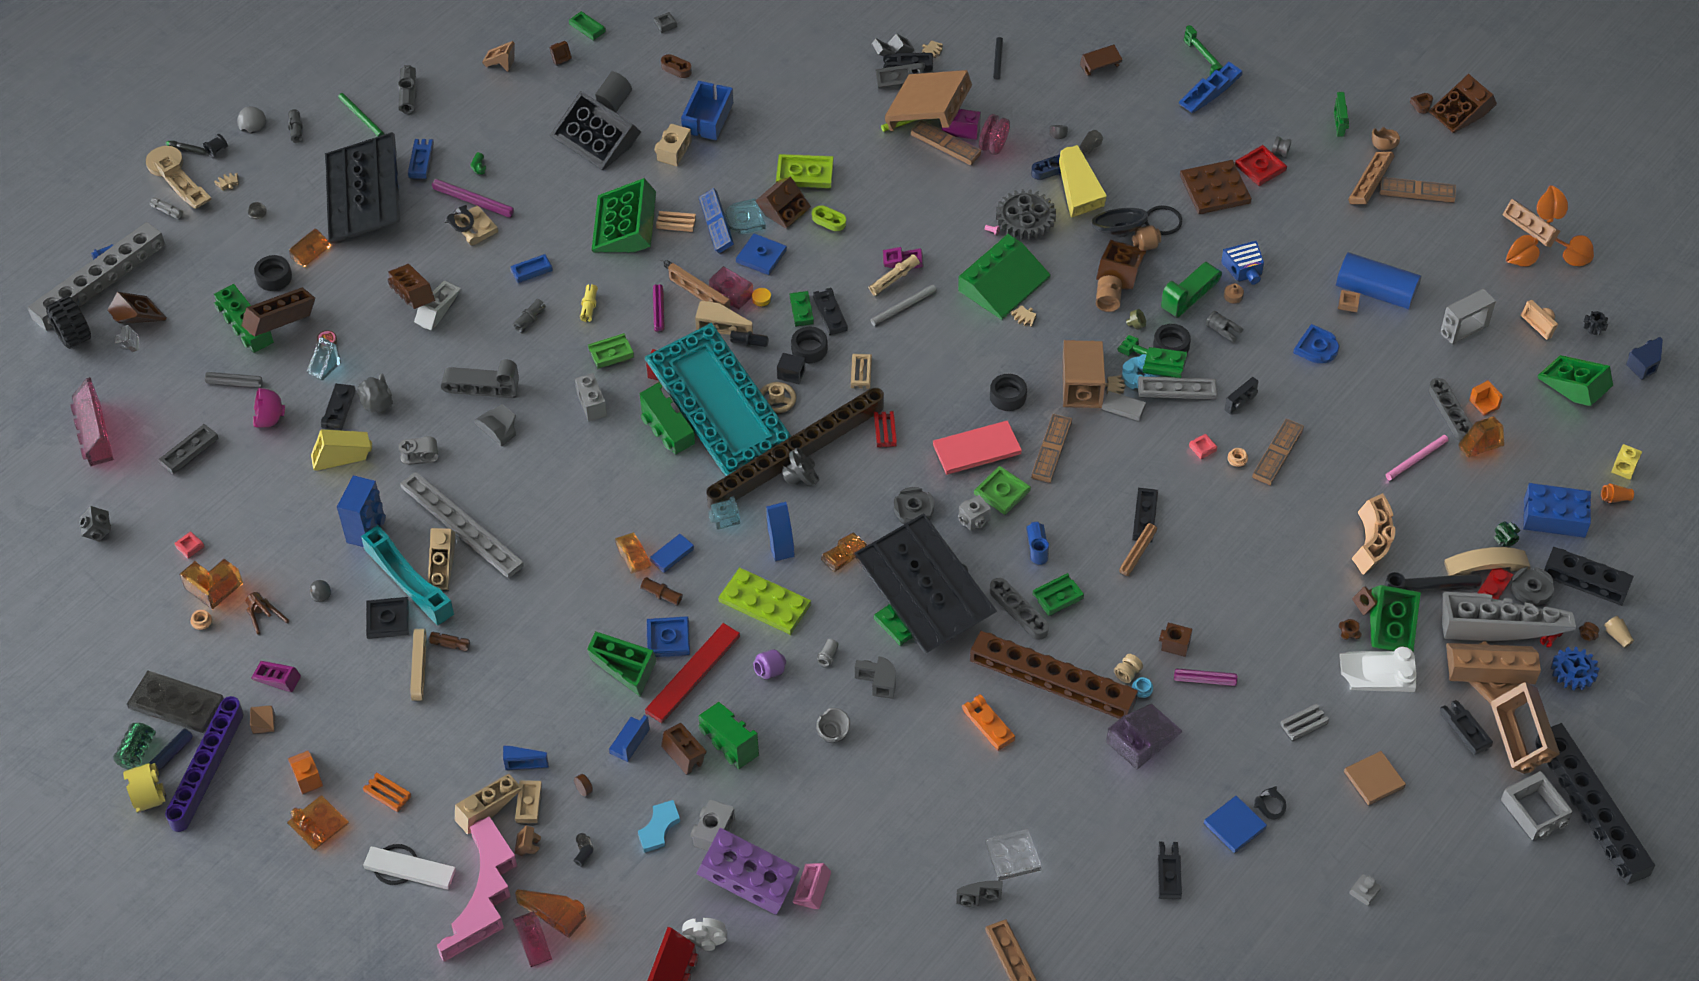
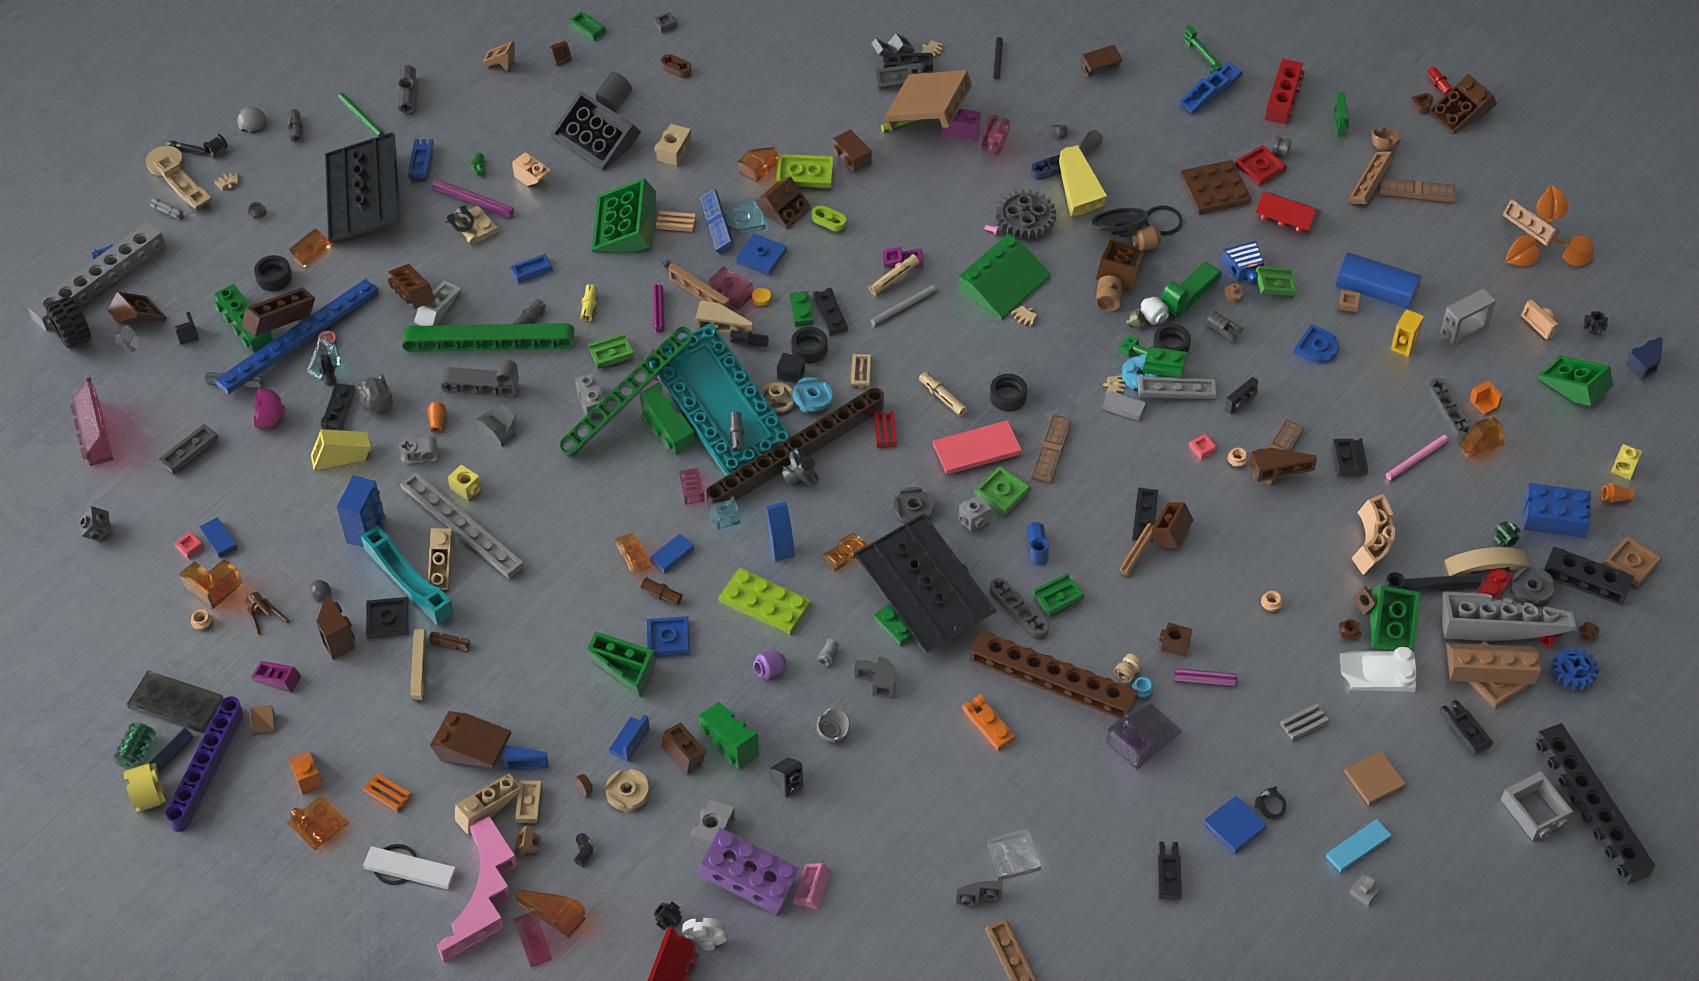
(187, 331): none -> black panel
(218, 537): none -> blue tile
(296, 336): none -> blue plate
(327, 369): none -> black axle
(334, 629): none -> reddish brown slope
(436, 415): none -> orange cone
(464, 482): none -> light yellow brick
(469, 740): none -> reddish brown slope
(488, 337): none -> green beam
(529, 170): none -> light nougat slope
(627, 801): none -> tan plate
(629, 381): none -> green beam
(664, 817): medium azure tile -> none
(668, 915): none -> black gear
(692, 673): red tile -> none
(693, 496): none -> clear pink slope
(704, 113): blue piece -> none
(736, 431): none -> dark grey pin
(757, 162): none -> clear orange slope
(787, 776): none -> black slope
(812, 403): none -> medium azure plate
(852, 150): none -> reddish brown brick
(937, 388): none -> tan pin
(946, 142): medium nougat tile -> none
(1083, 374): medium nougat slope -> none
(1154, 310): none -> white head
(1172, 525): none -> reddish brown brick
(1274, 597): none -> light nougat plate
(1276, 281): none -> bright green plate
(1279, 463): none -> reddish brown slope
(1284, 91): none -> red brick
(1287, 212): none -> red slope
(1350, 456): none -> black plate
(1358, 845): none -> medium azure tile
(1407, 332): none -> yellow brick
(1439, 80): none -> red axle
(1504, 712): medium nougat piece -> none
(1618, 630): tan cone -> none
(1633, 559): none -> medium nougat plate

